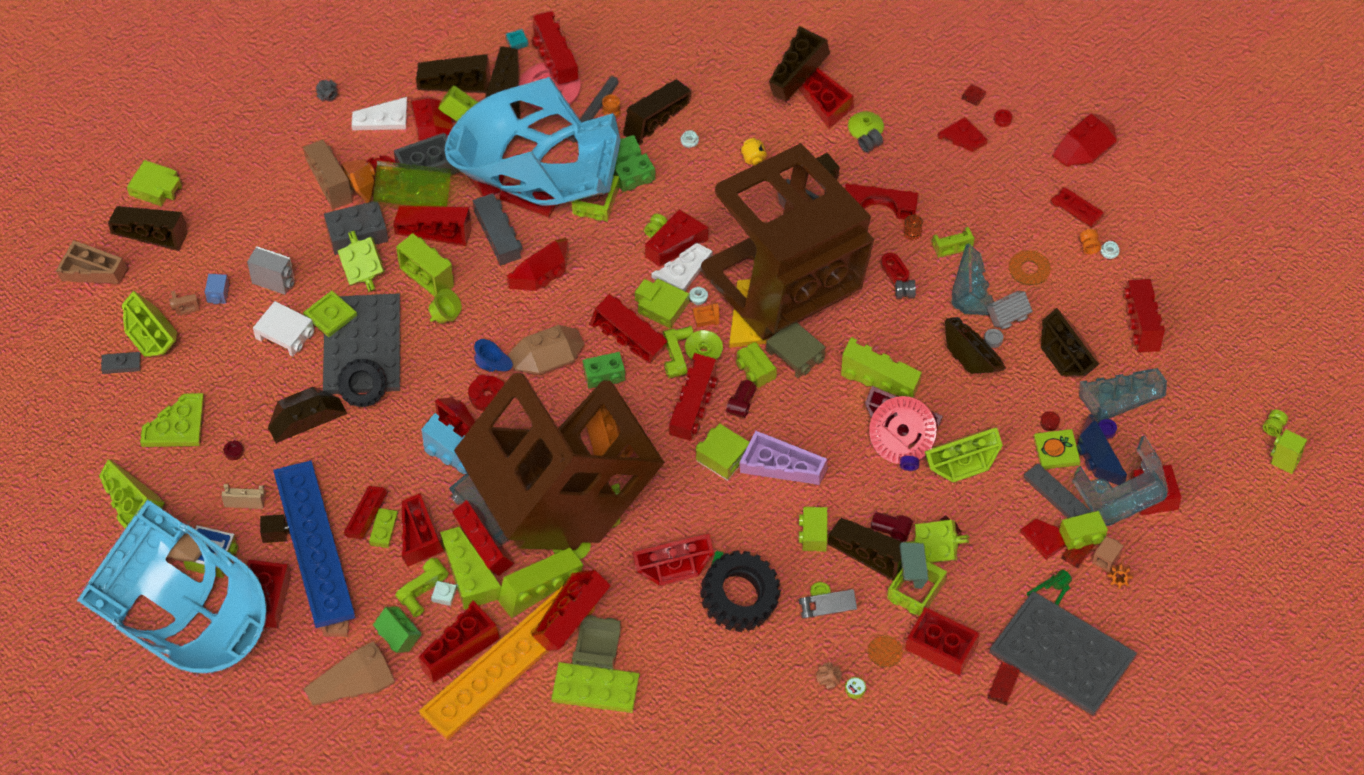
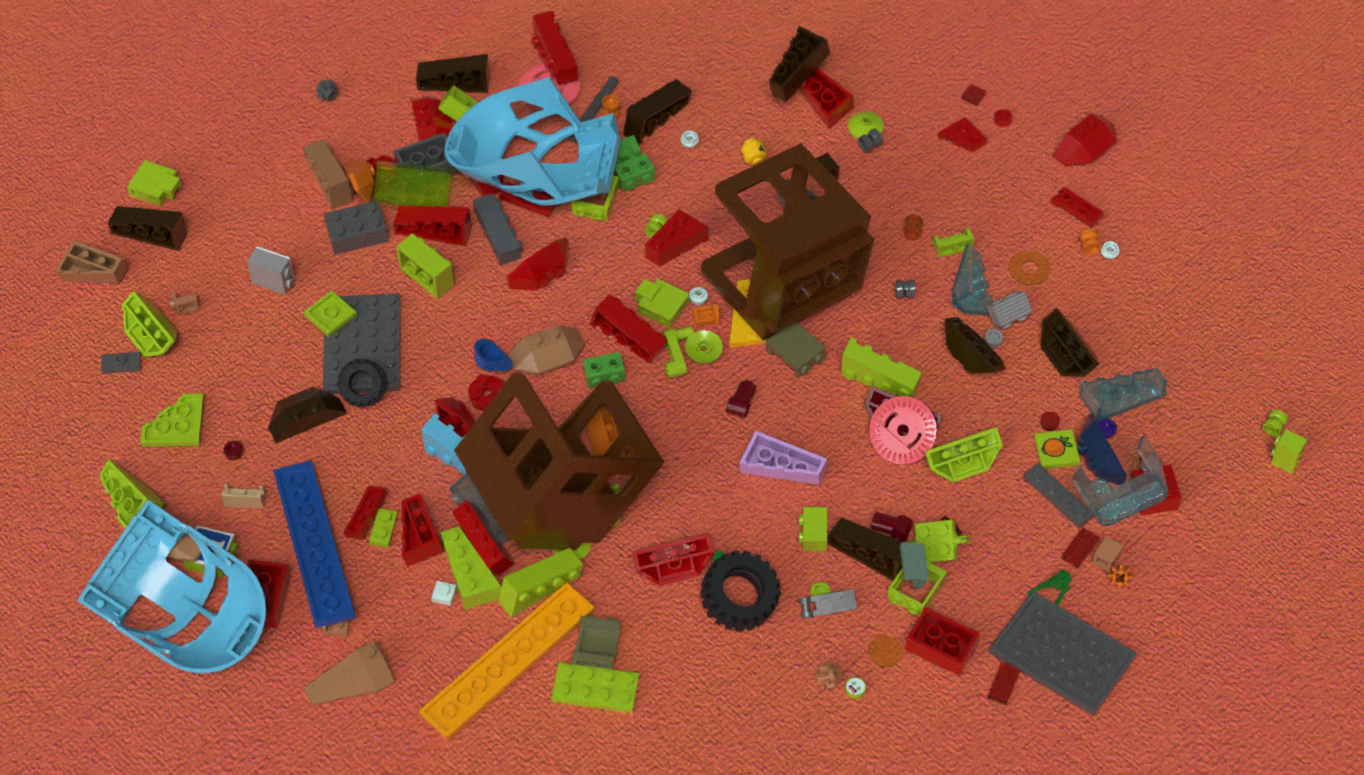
(217, 288): medium blue brick -> none
(273, 528): dark brown brick -> none
(284, 327): white panel -> none
(361, 261): lime plate -> none
(384, 116): white wing -> none
(397, 629): bright green brick -> none
(409, 592): lime beam -> none
(445, 306): lime piece -> none
(459, 643): red wedge -> none
(505, 74): dark brown wedge -> none
(517, 39): teal plate -> none
(570, 608): red wedge -> none
(684, 268): white wing -> none
(694, 397): red wedge -> none
(721, 451): lime piece -> none
(756, 365): lime brick -> none
(896, 270): red plate -> none
(900, 202): red arch -> none
(909, 463): dark purple tile -> none
(1043, 537): red wing -> none
(1083, 530): lime brick -> none
(1144, 316): red wedge -> none

